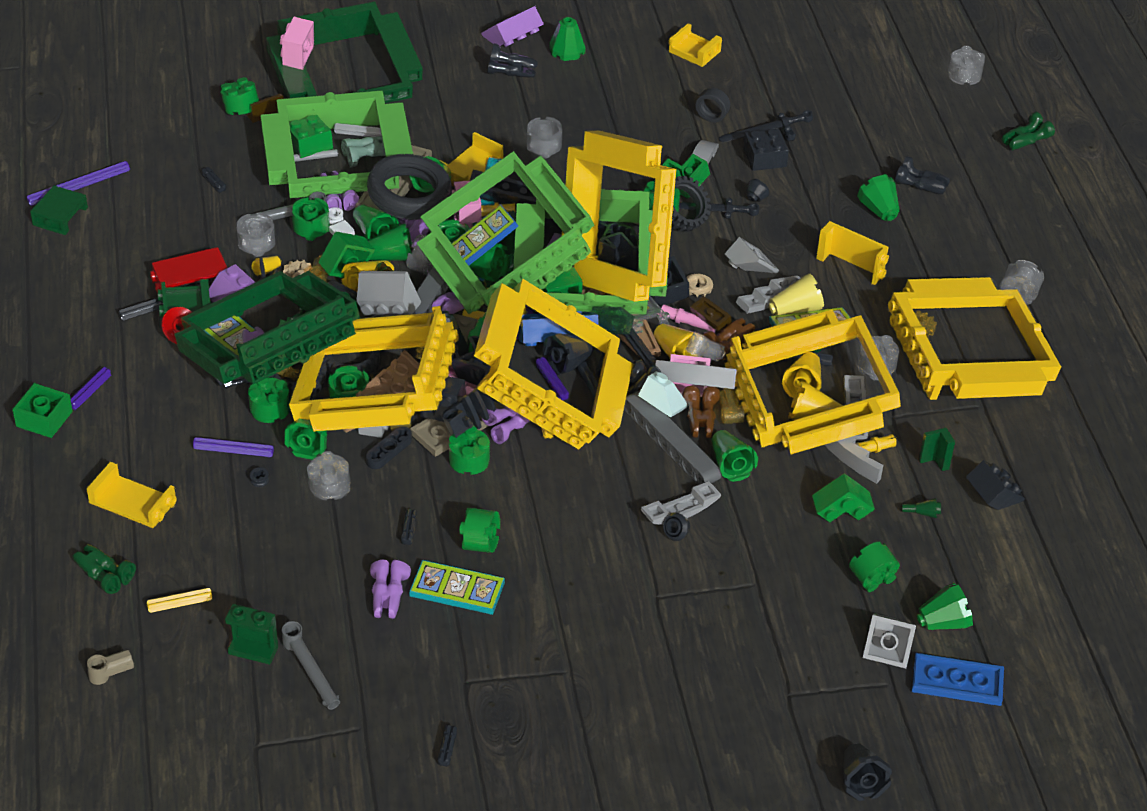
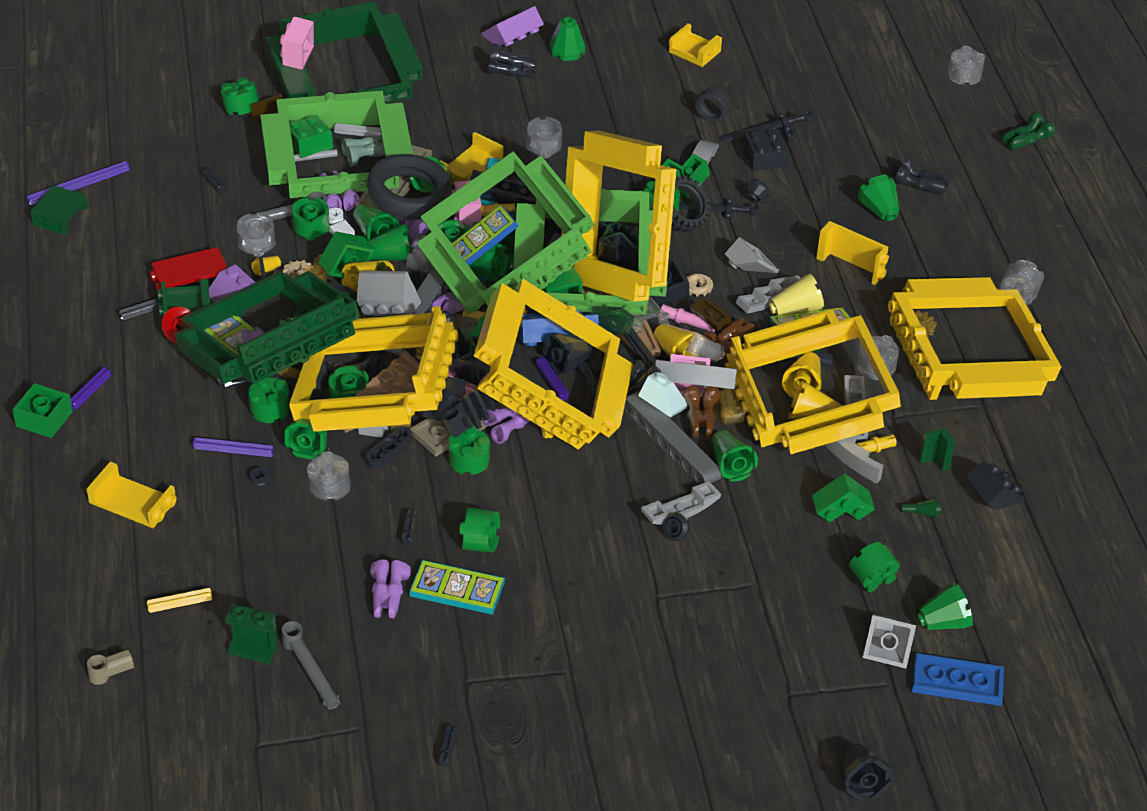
(98, 563): dark green piece -> none

